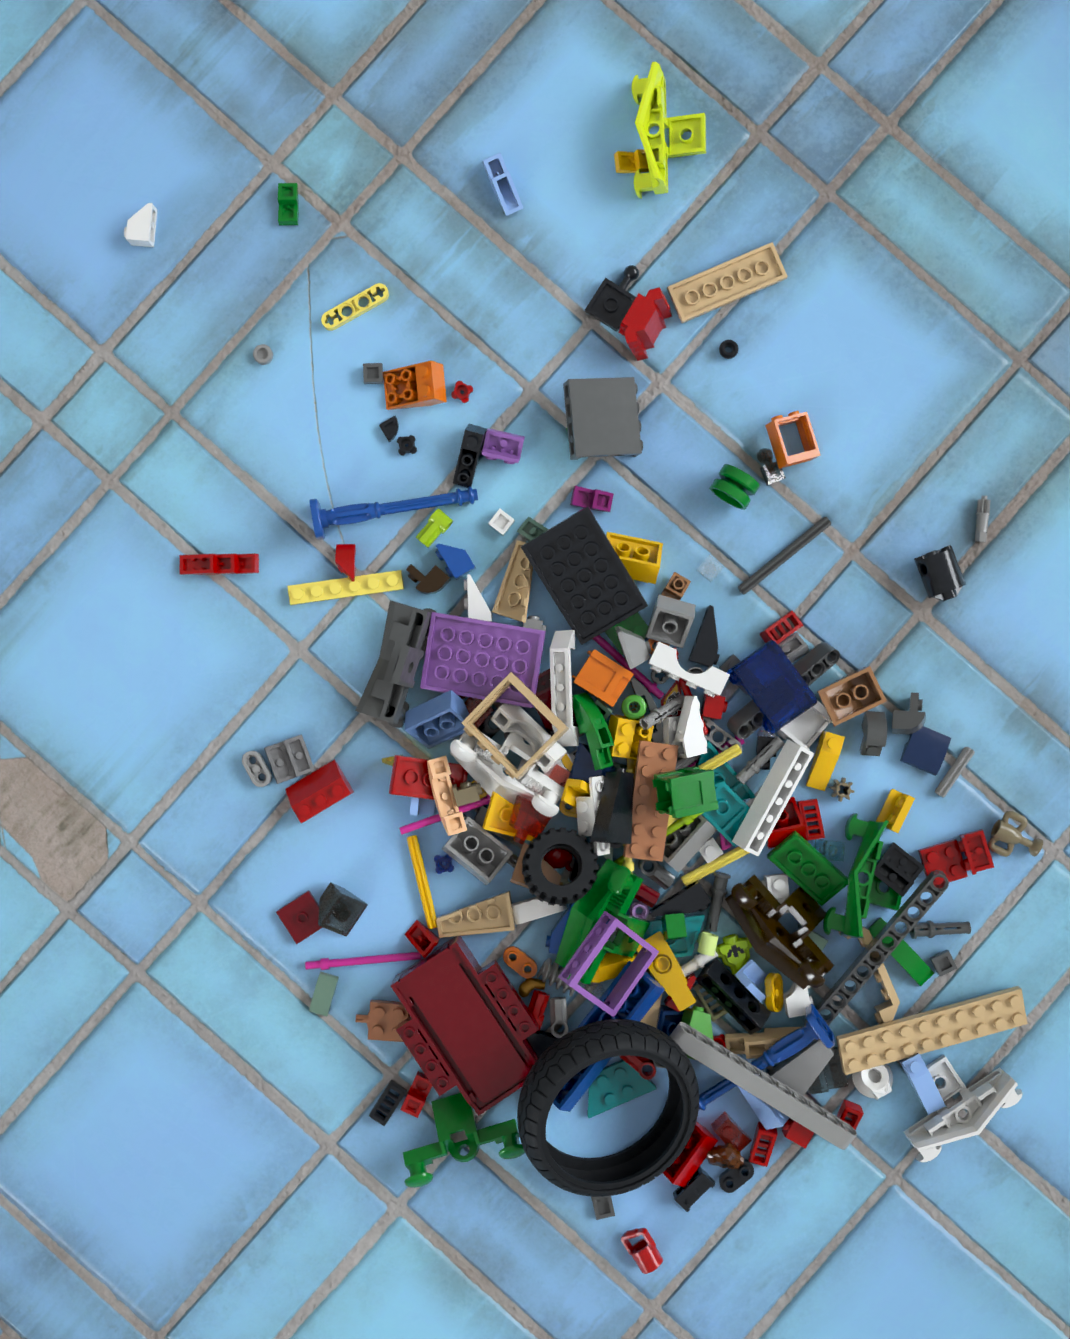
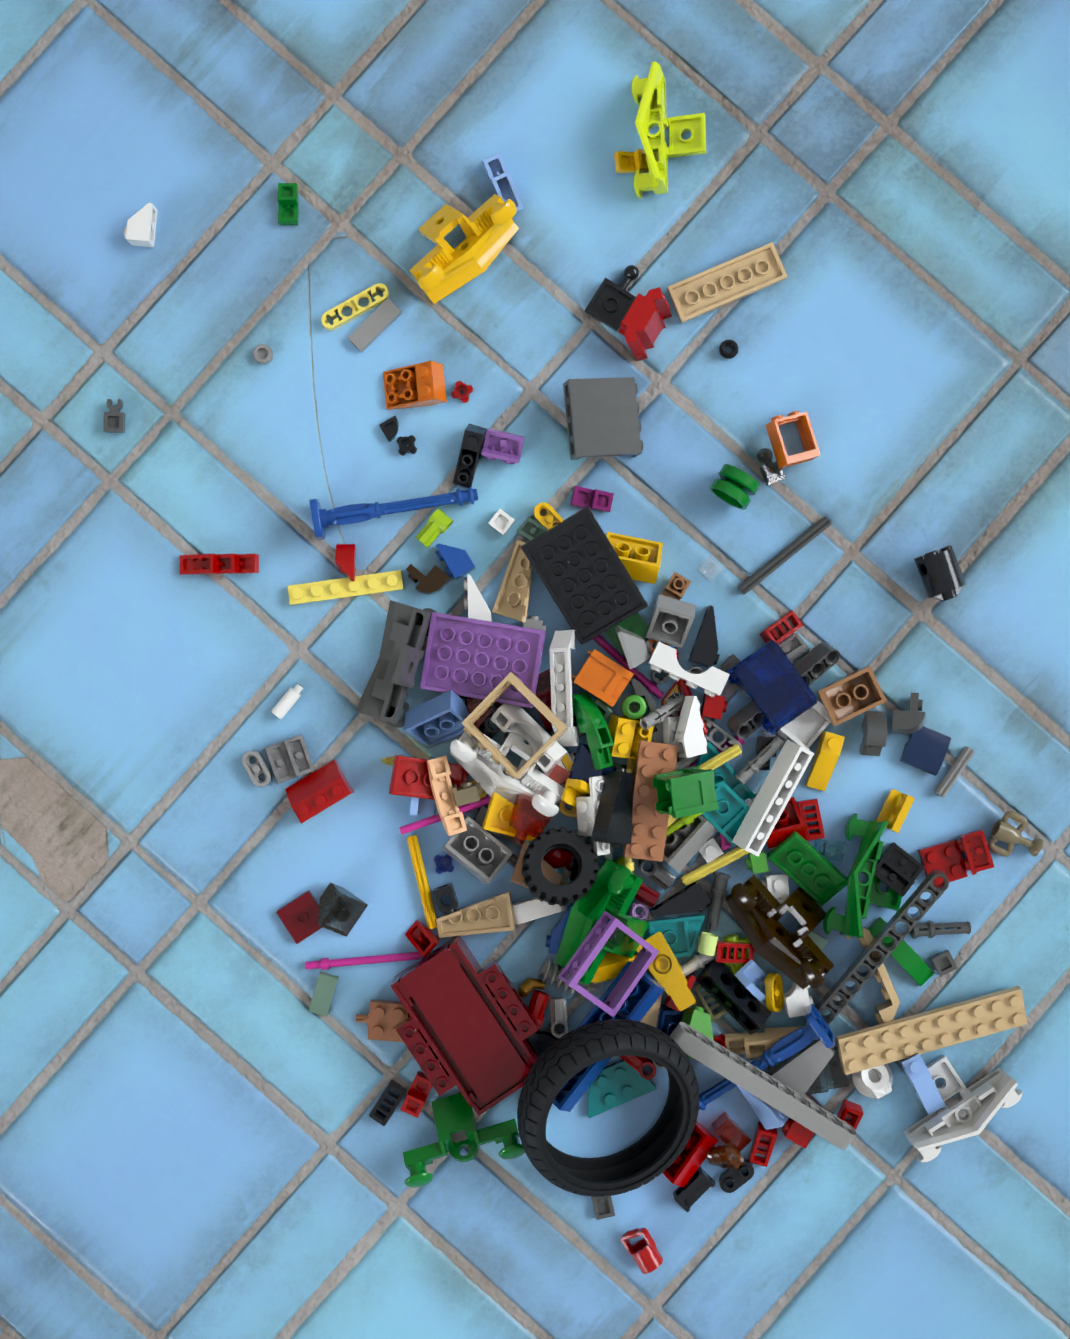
(114, 420): none -> dark grey plate
(287, 701): none -> white cylinder
(373, 373): dark grey plate -> none
(374, 325): none -> light grey tile
(447, 889): none -> black brick
(486, 235): none -> yellow piece
(521, 961): orange plate -> none
(550, 519): none -> yellow plate
(674, 926): green panel -> none
(719, 950): none -> red slope
(757, 864): none -> bright green plate
(847, 790): dark tan gear -> none
(983, 514): light grey piece -> none

